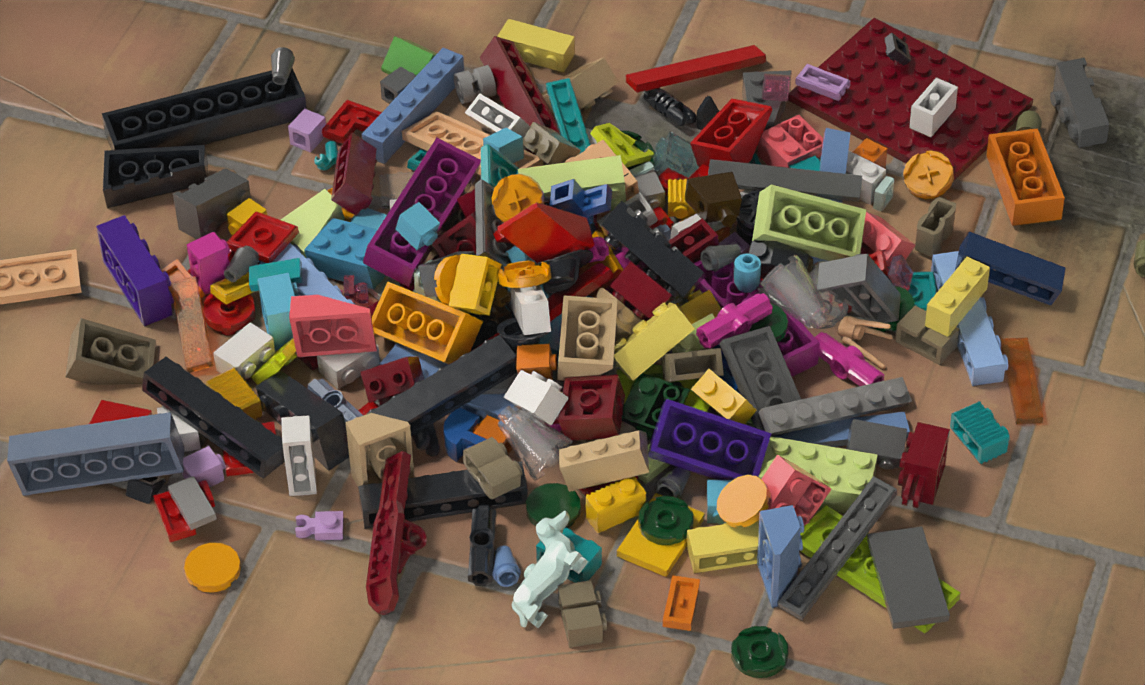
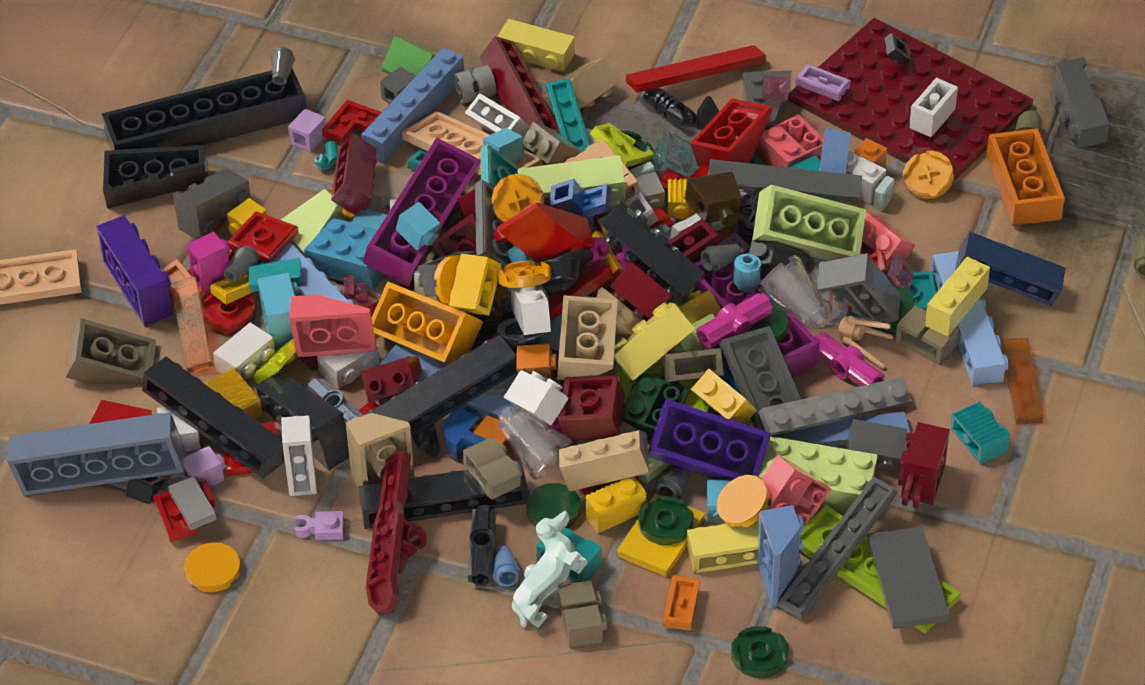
(935, 226): dark tan brick -> none

